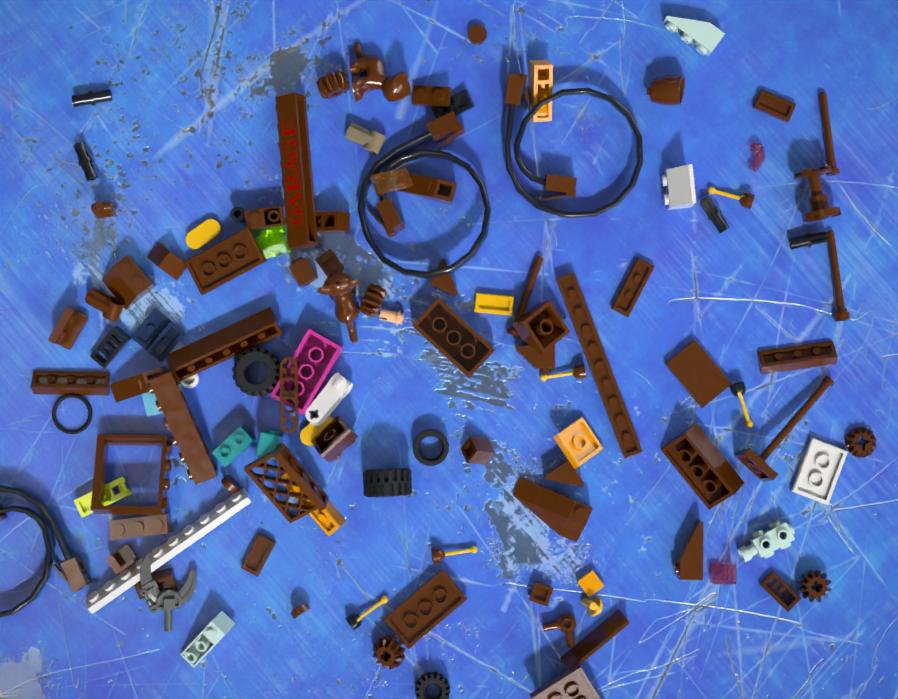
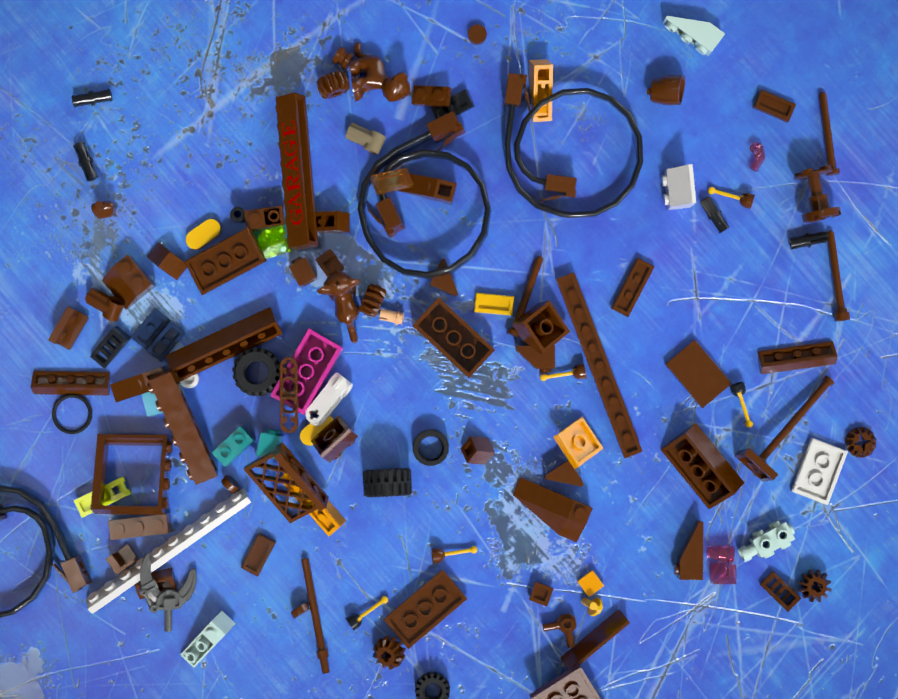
(322, 653): none -> reddish brown bar
(342, 58): none -> reddish brown wheel
(721, 553): none -> clear pink cone

